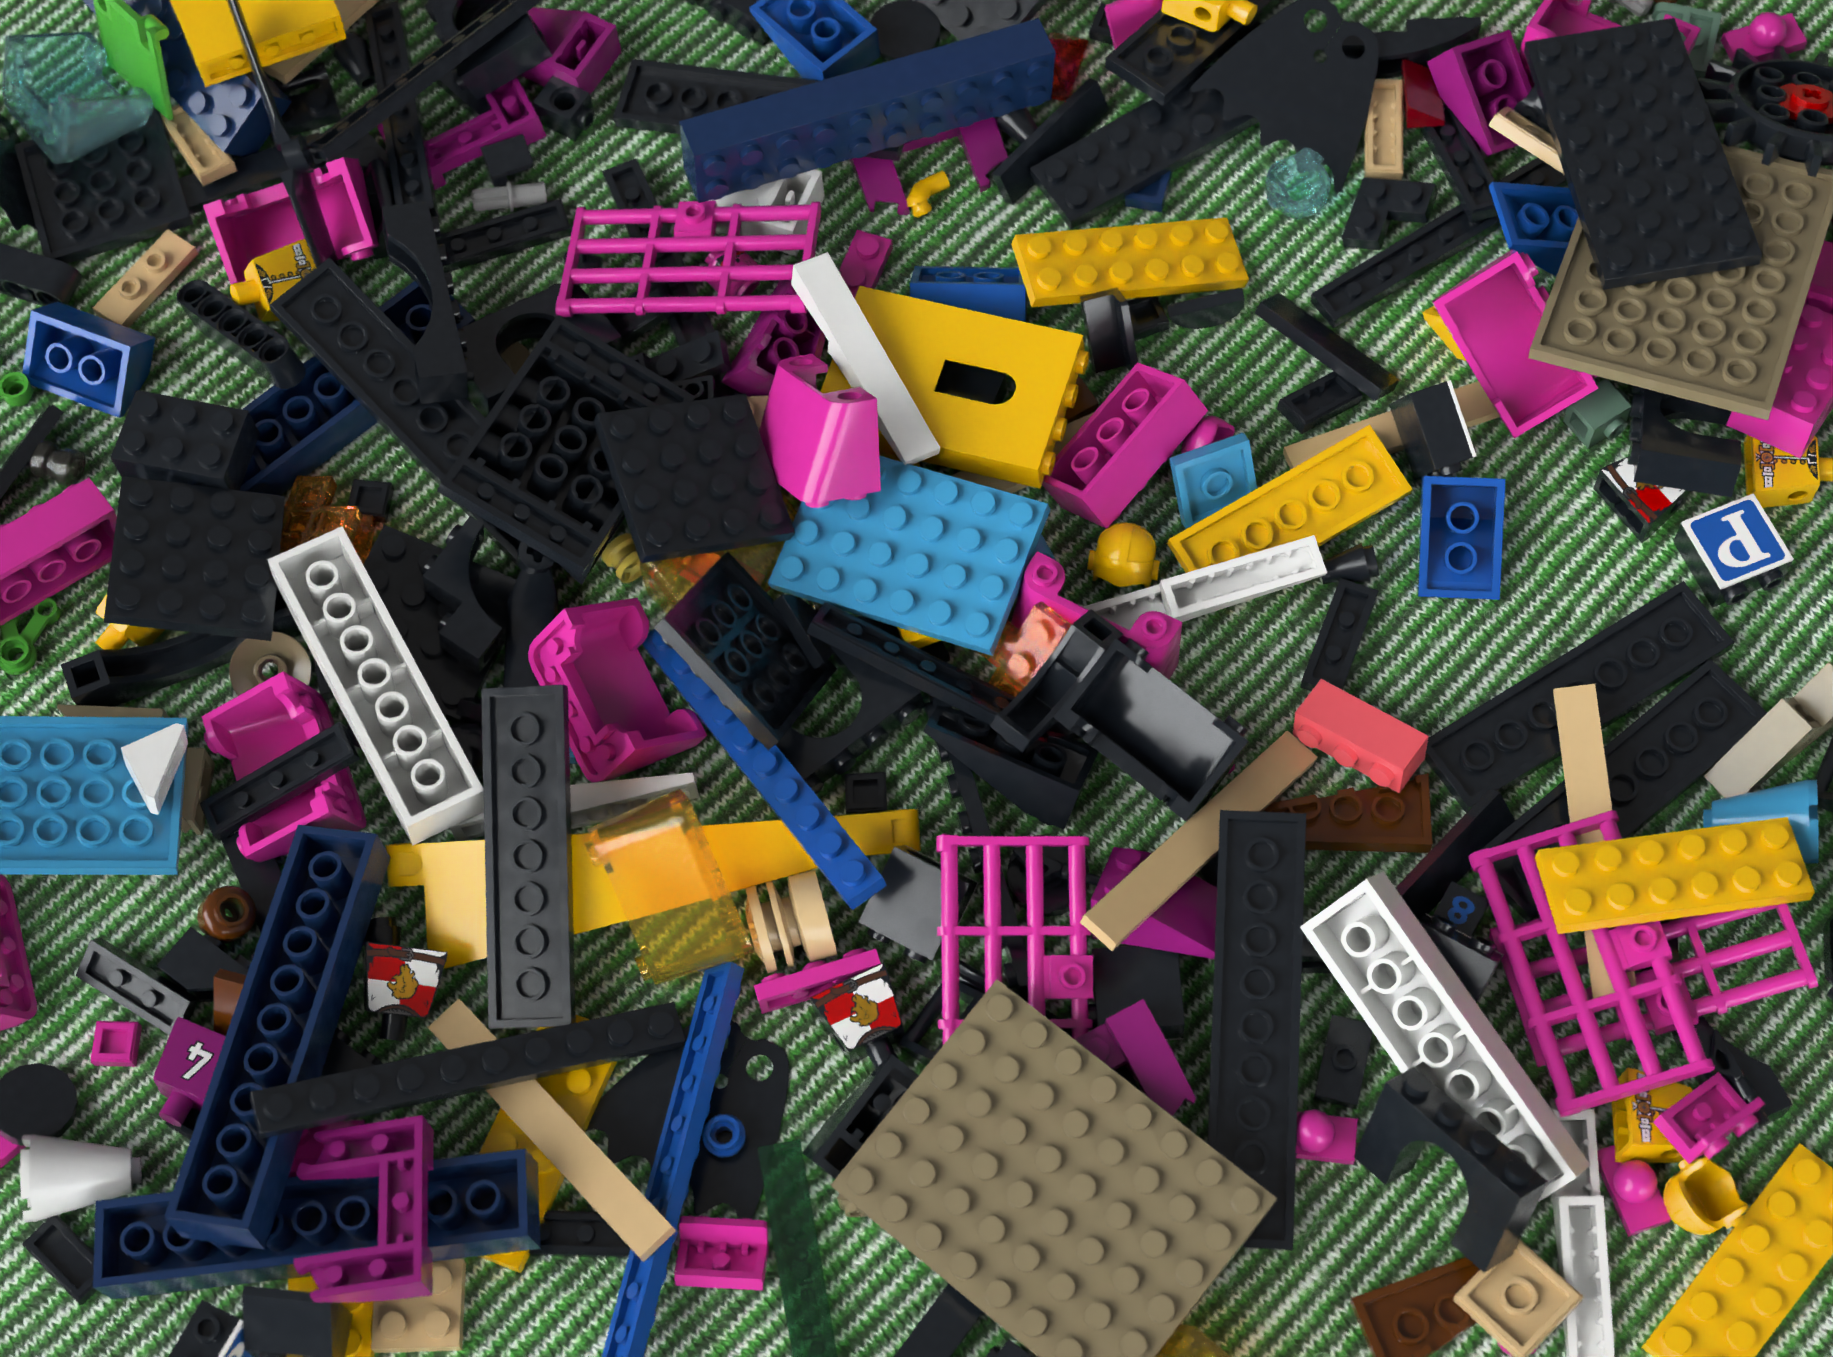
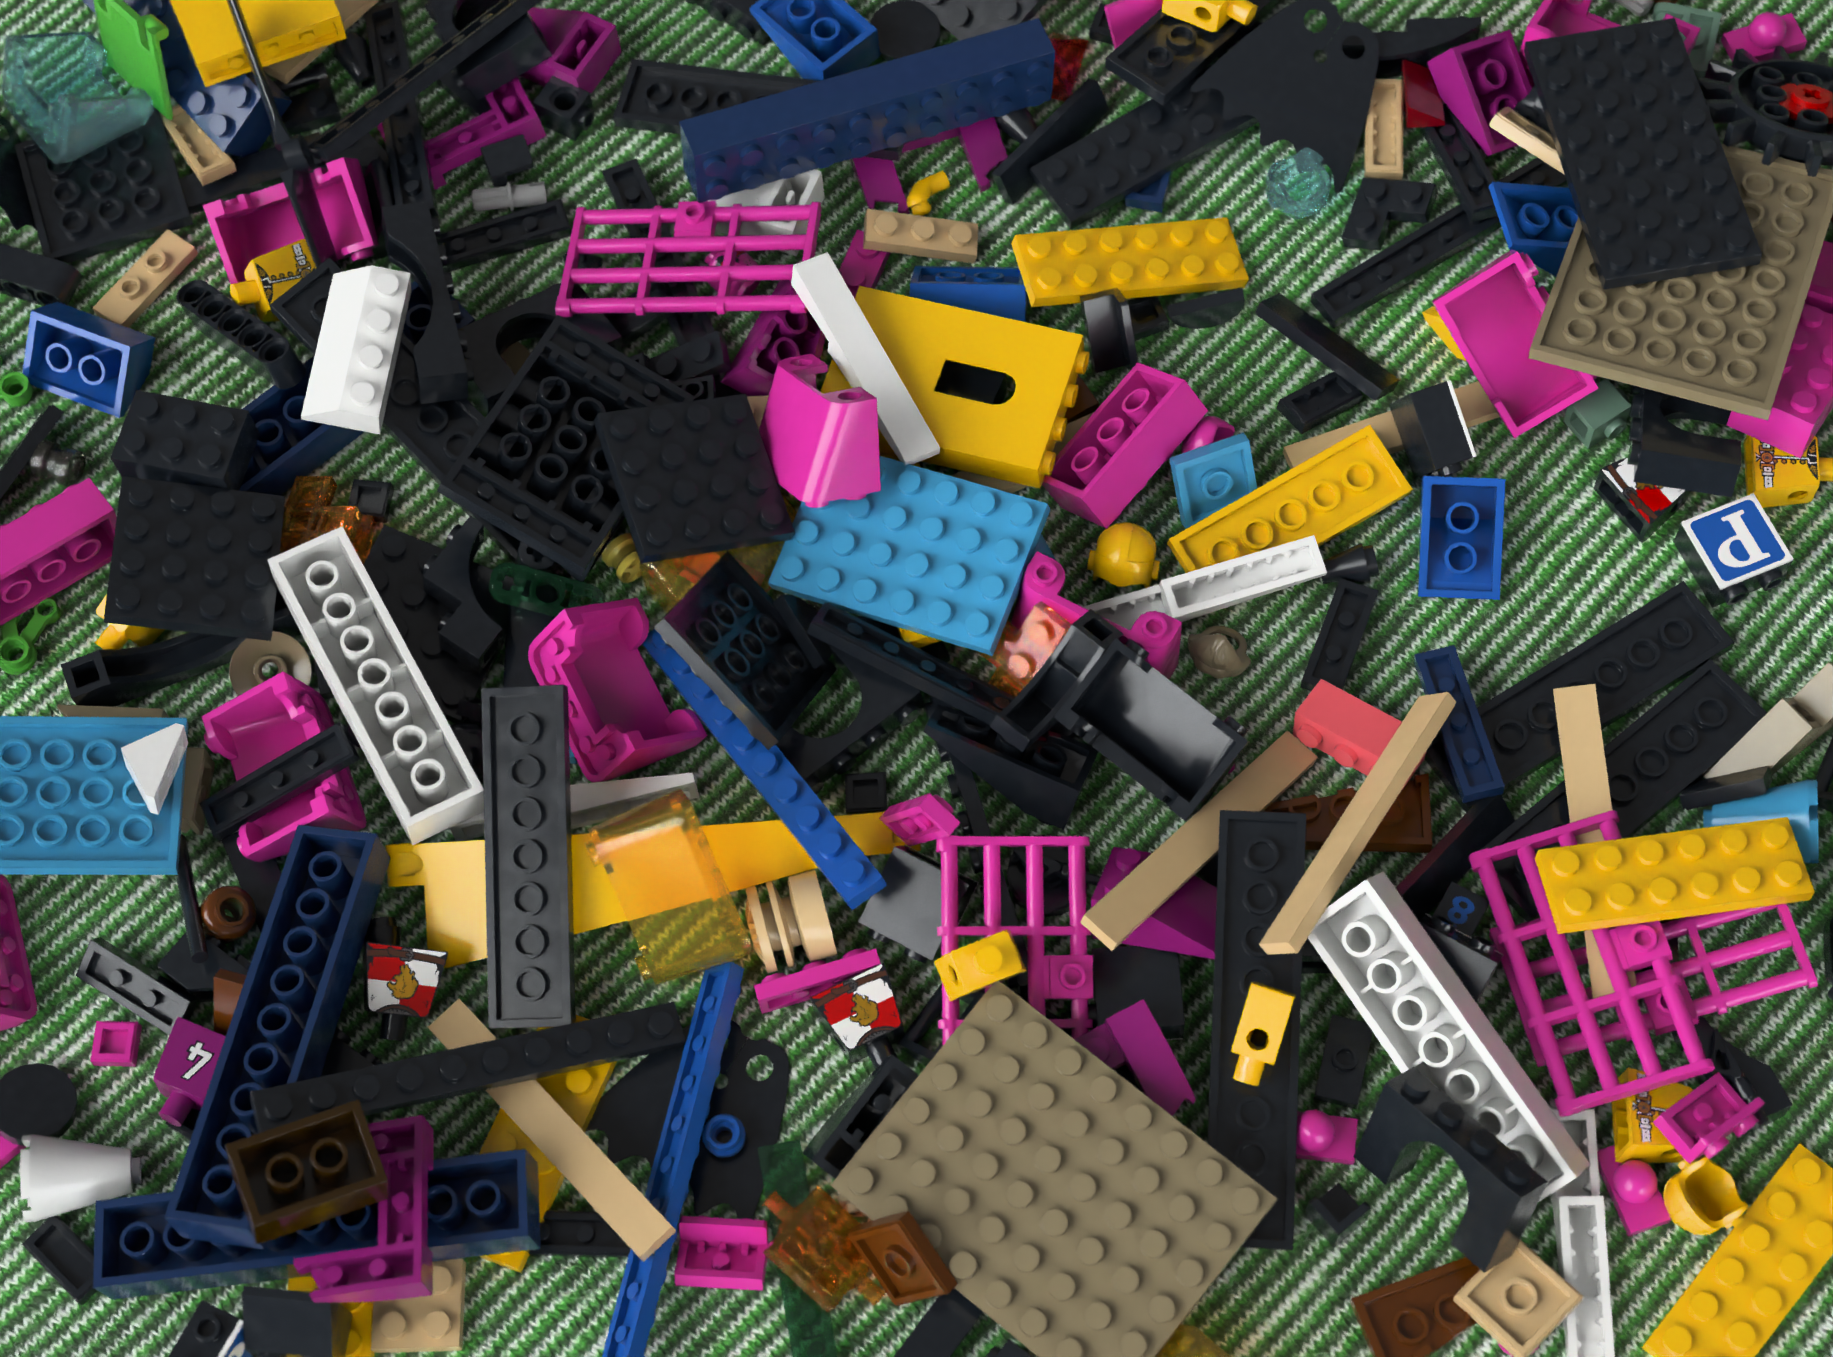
(190, 906): none -> black bar
(307, 1171): none -> dark brown brick
(358, 348): none -> white slope
(561, 584): none -> clear green beam
(817, 1251): none -> clear orange plate
(902, 1258): none -> reddish brown tile
(920, 236): none -> tan plate
(921, 819): none -> dark pink plate
(980, 965): none -> yellow torso
(1216, 655): none -> dark tan piece
(1265, 1010): none -> yellow torso
(1336, 1214): none -> black panel
(1357, 824): none -> tan tile
(1463, 731): none -> dark blue plate
(1726, 788): none -> black tile

